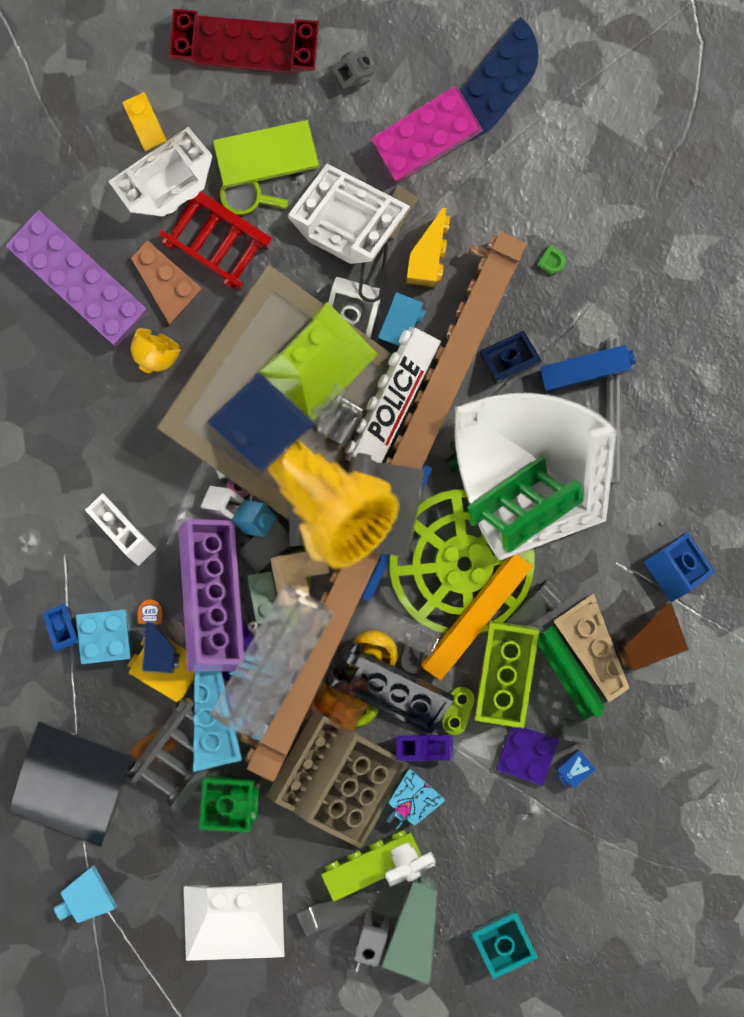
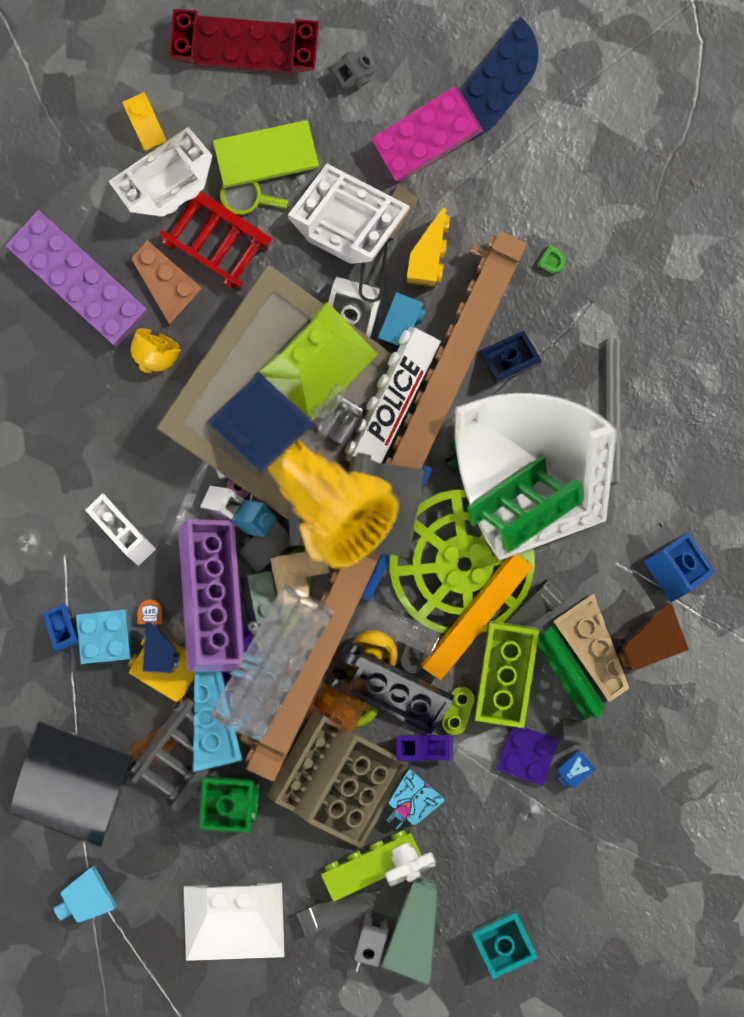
(588, 368): blue brick -> none

